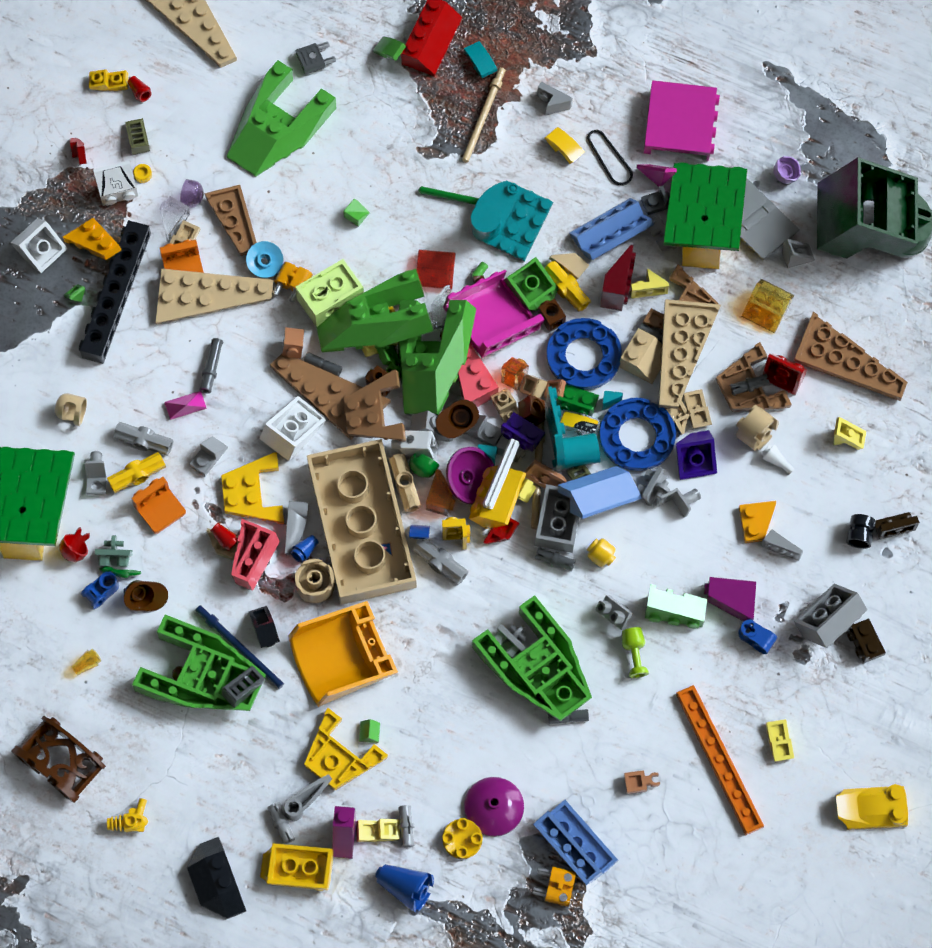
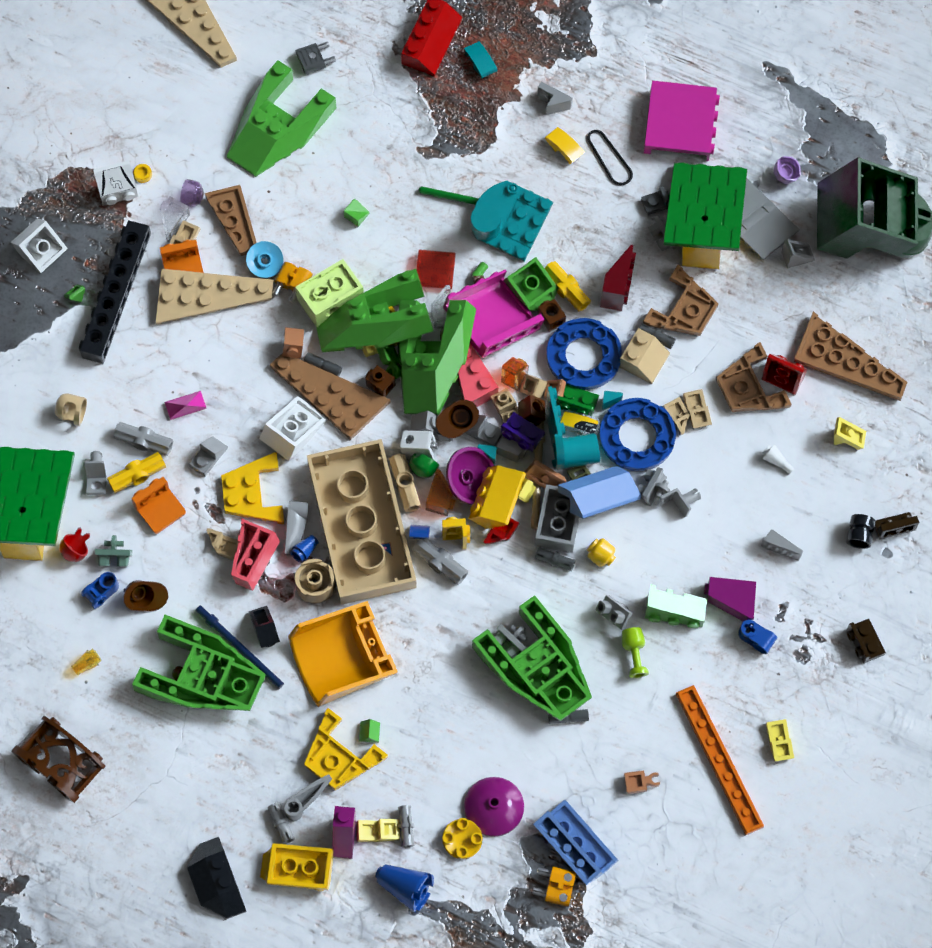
(78, 150): red slope -> none
(93, 238): light orange wing -> none
(106, 81): yellow slope -> none
(120, 573): green piece -> none
(131, 821): yellow piece -> none
(139, 147): olive slope -> none
(140, 89): red cone -> none
(209, 372): dark grey pin -> none
(224, 536): red cone -> none
(232, 693): dark grey slope -> none
(366, 414): medium nougat wing -> none
(389, 48): bright green slope -> none
(495, 85): tan bar -> none
(501, 474): white axle -> none
(571, 263): tan slope -> none
(611, 229): medium blue slope -> none
(654, 286): light yellow slope -> none
(656, 173): dark pink slope -> none
(683, 338): tan wing -> none
(696, 455): dark purple slope -> none
(749, 384): dark grey pin -> none
(756, 428): tan brick -> none
(756, 520): light orange wing -> none
(767, 305): clear yellow slope -> none
(830, 615): light grey brick -> none
(873, 807): yellow slope -> none

